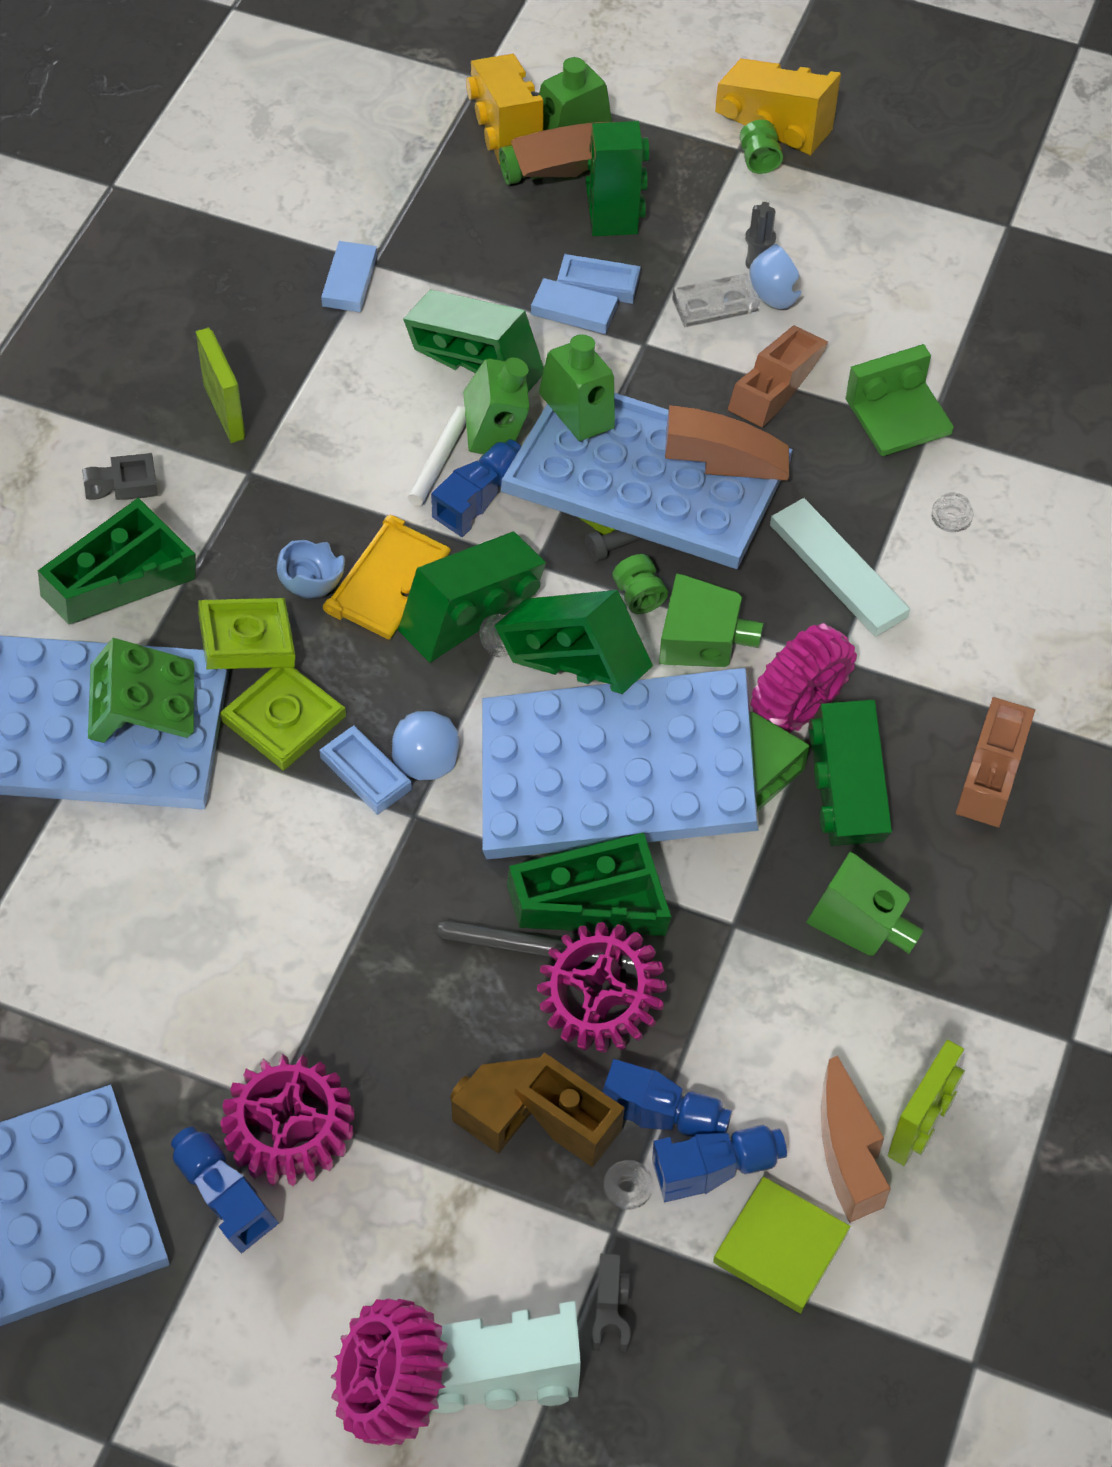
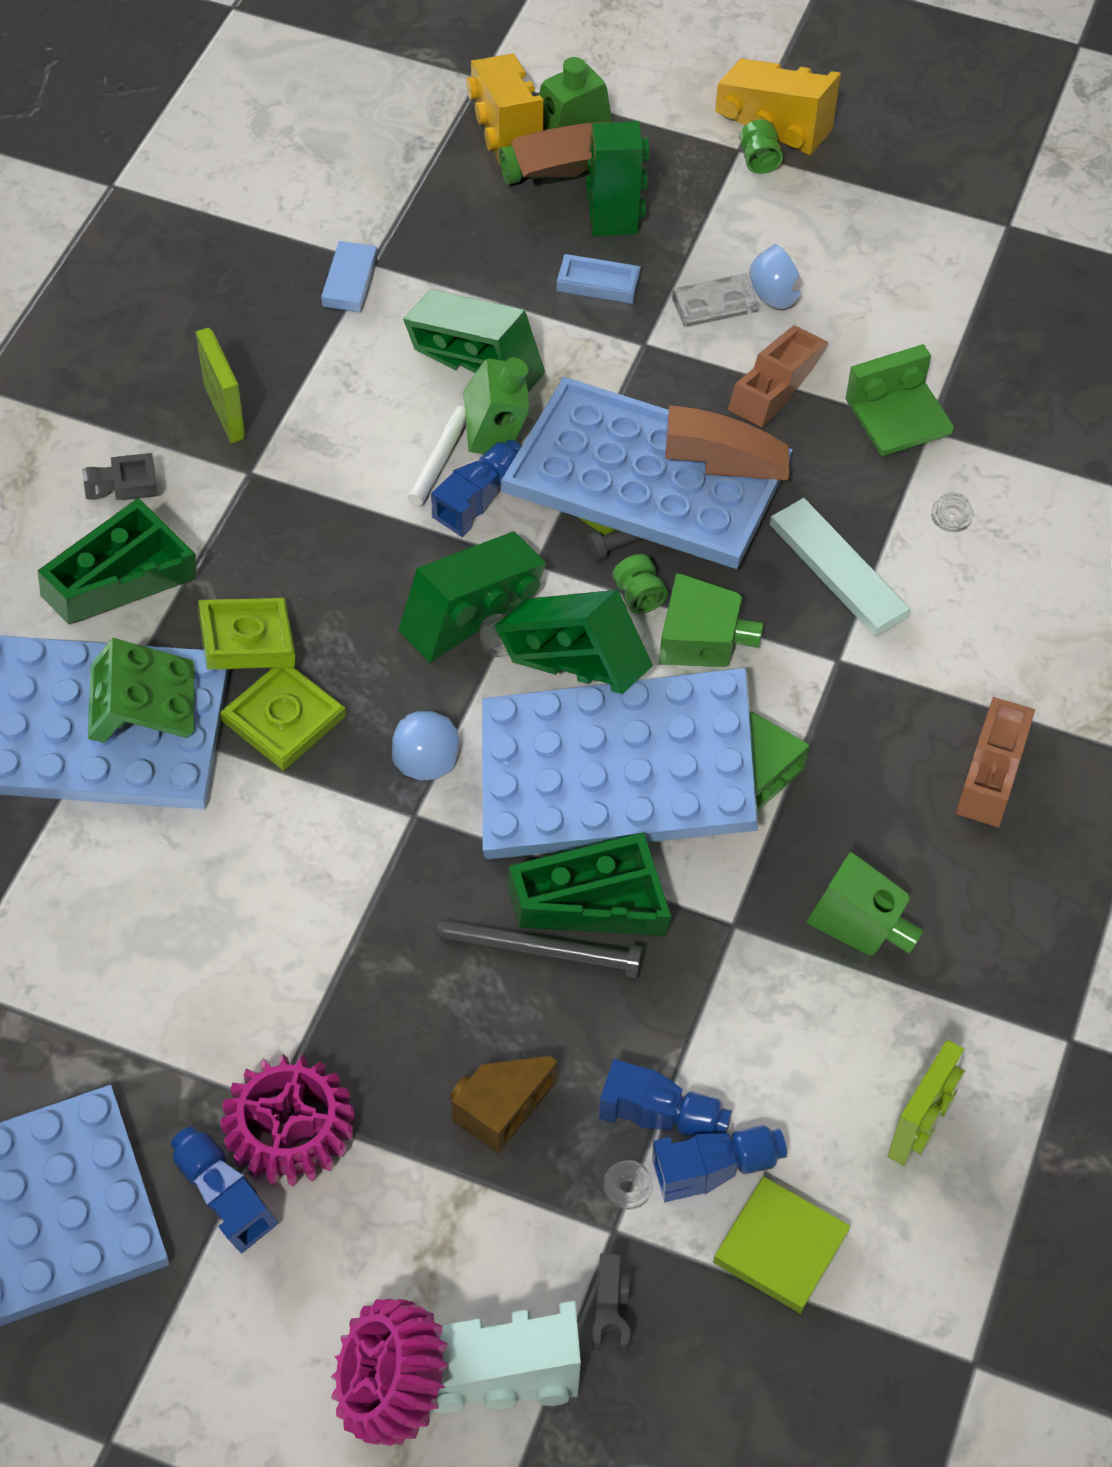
(309, 568): light blue hair -> none
(365, 769): light blue tile -> none
(383, 572): yellow door -> none
(571, 1109): pearl gold slope -> none
(574, 306): light blue tile -> none
(579, 387): bright green torso -> none
(596, 1005): dark pink gear -> none
(761, 231): dark grey axle -> none
(804, 677): dark pink gear -> none
(850, 773): green wedge -> none
(851, 1145): nougat slope -> none

